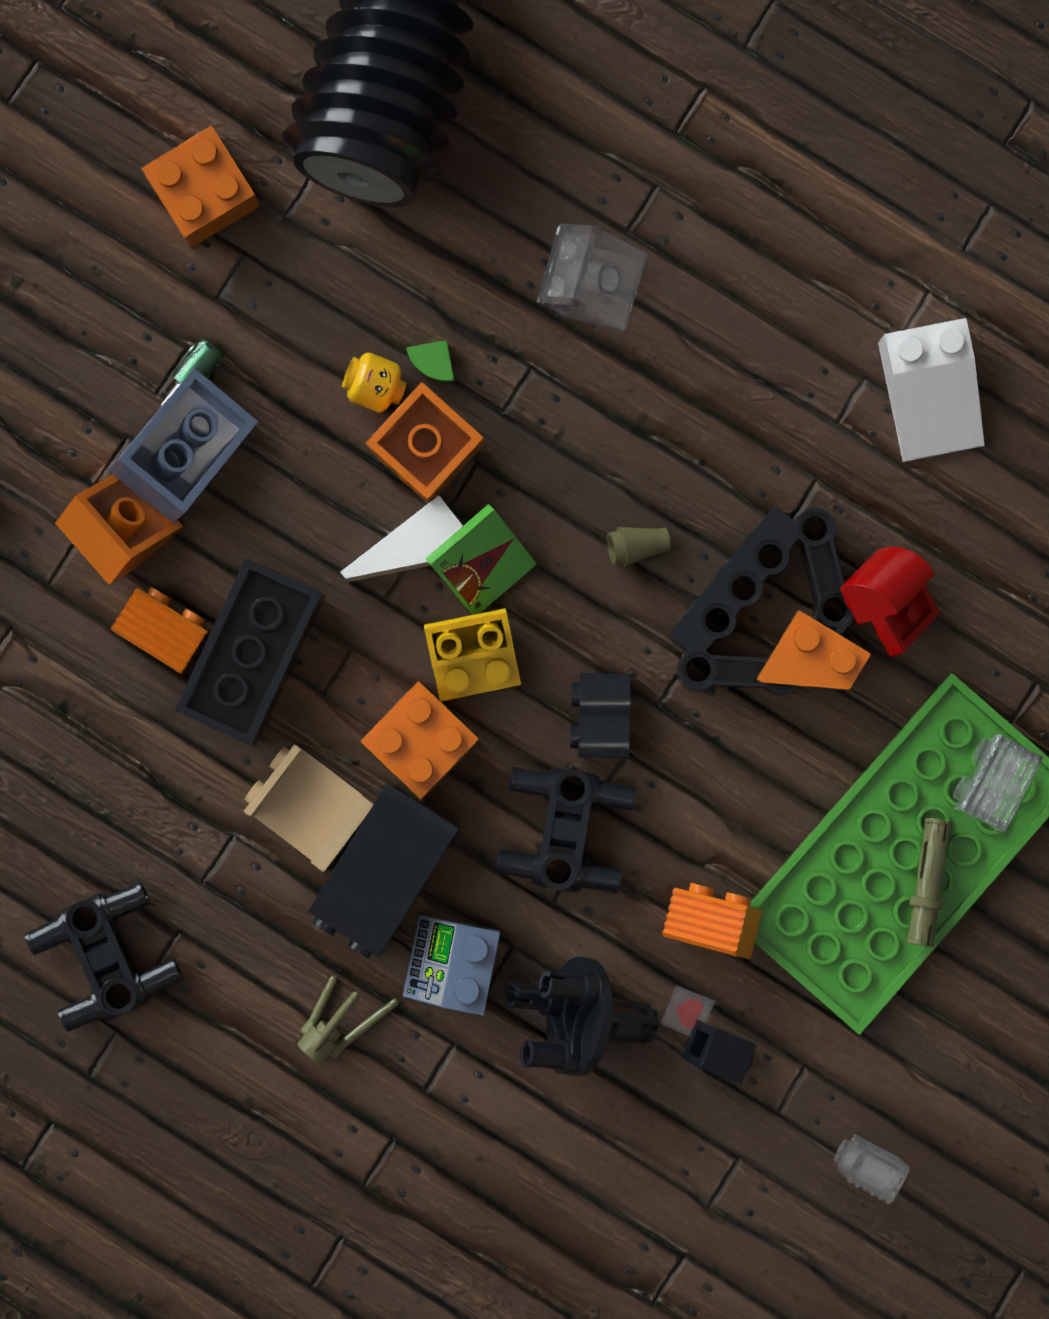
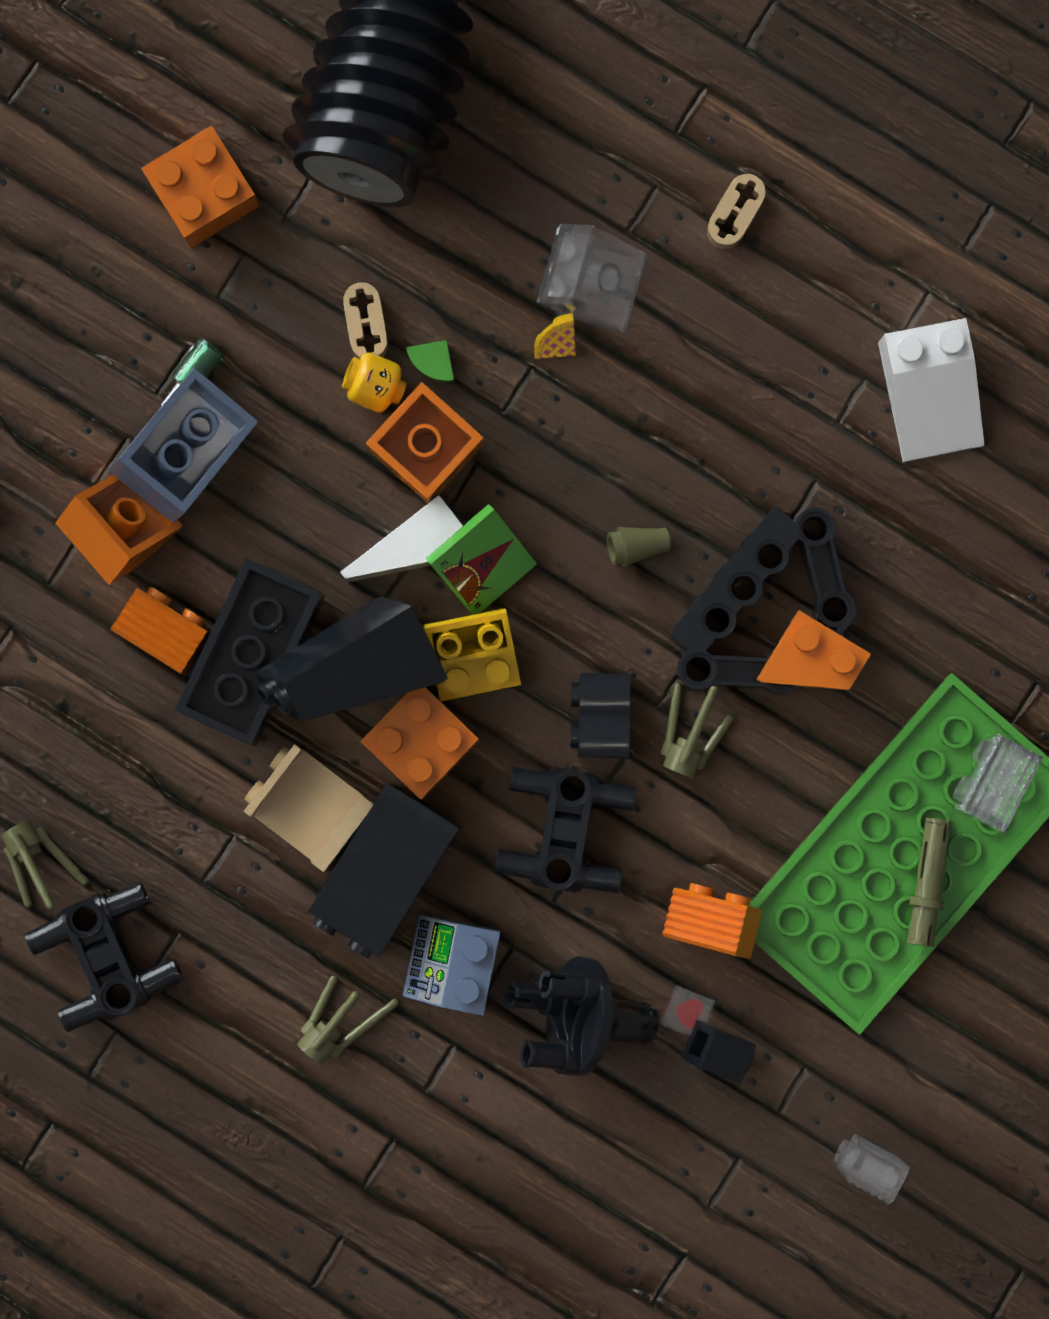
(21, 847): none -> olive plant
(353, 663): none -> black slope
(356, 324): none -> tan beam
(556, 339): none -> yellow tile
(685, 755): none -> olive plant
(744, 215): none -> tan beam
(893, 596): red brick -> none

